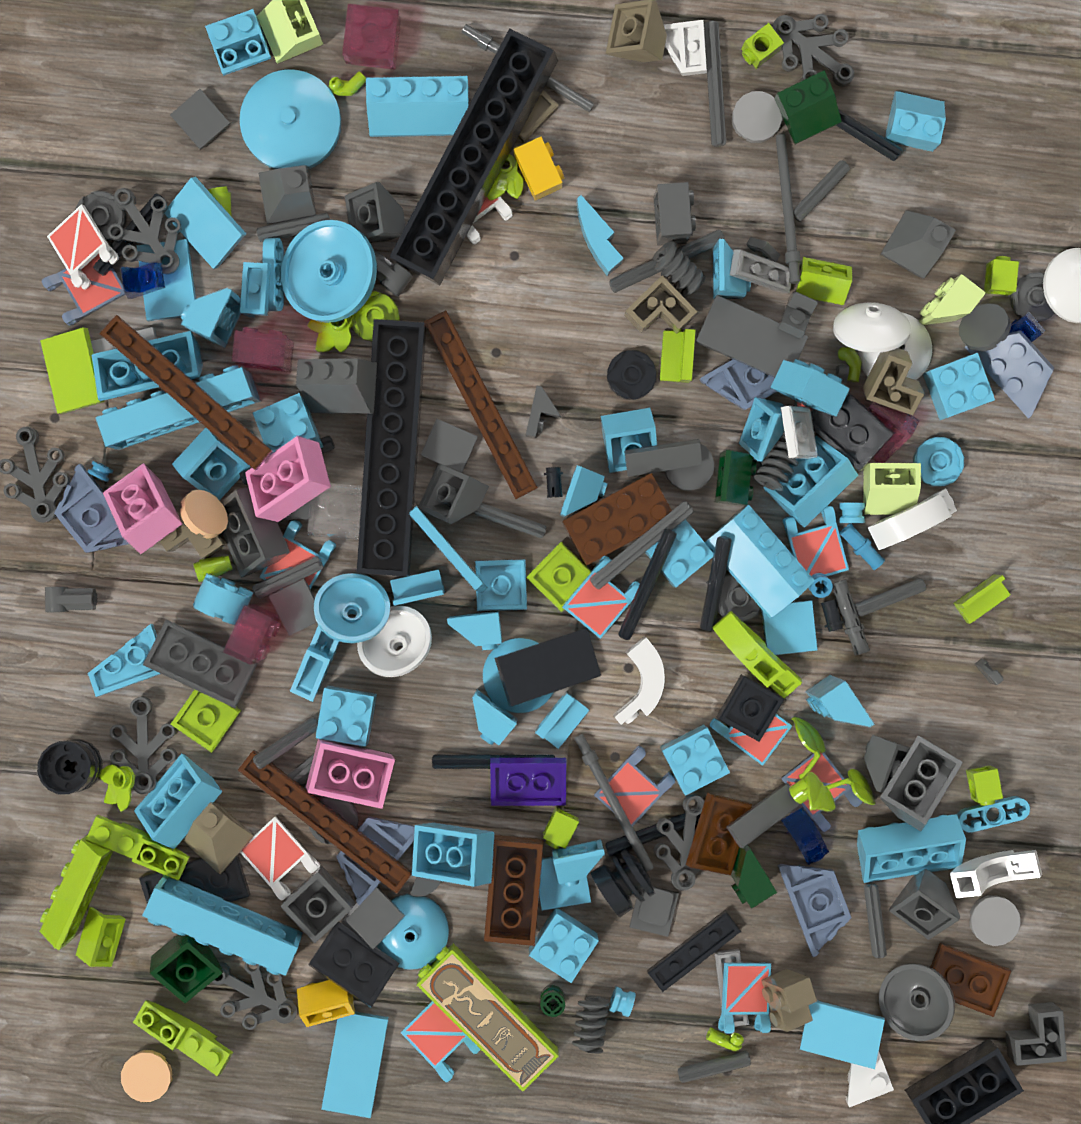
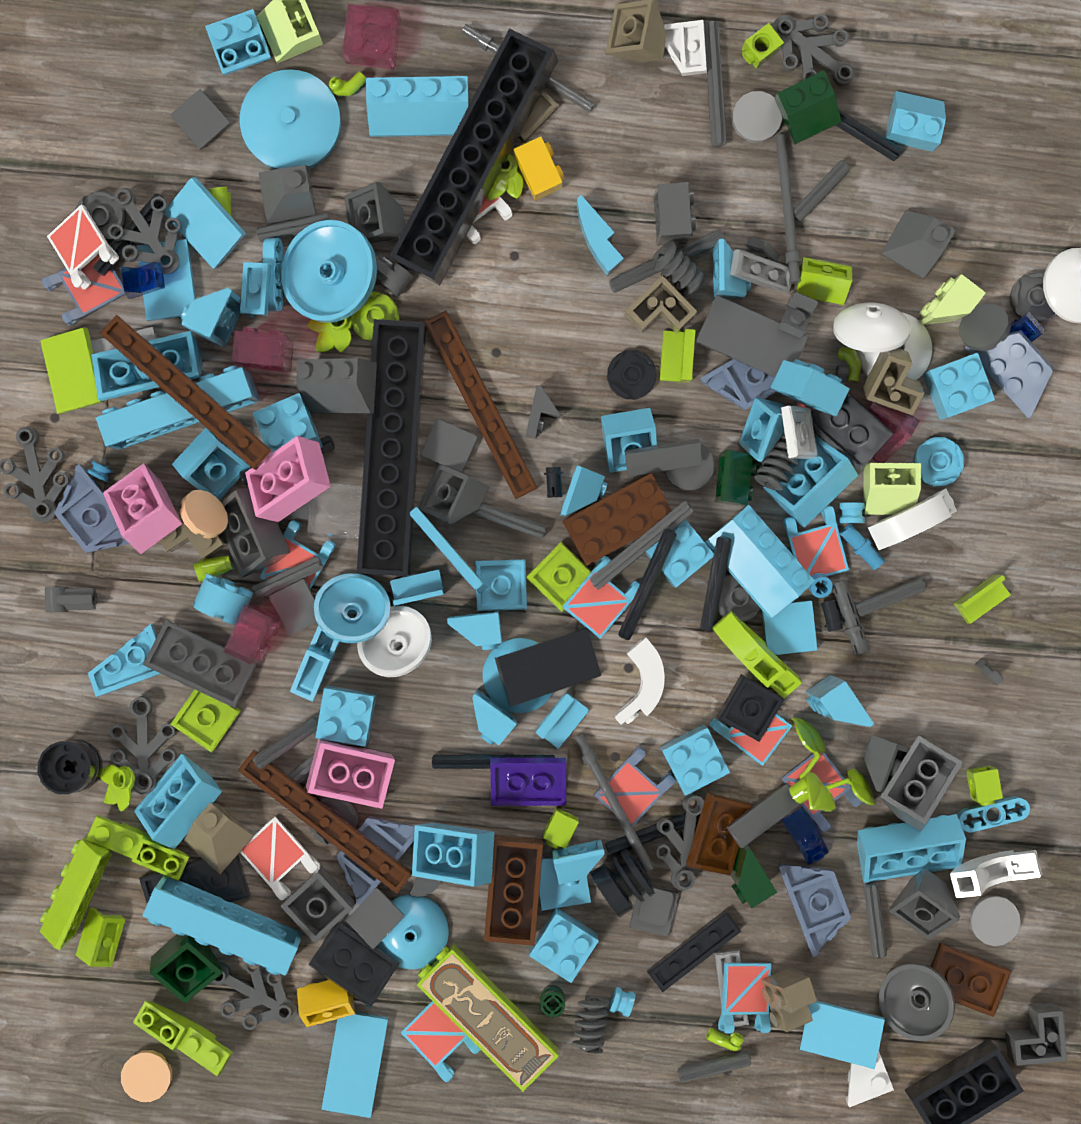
(1001, 276): lime brick -> none

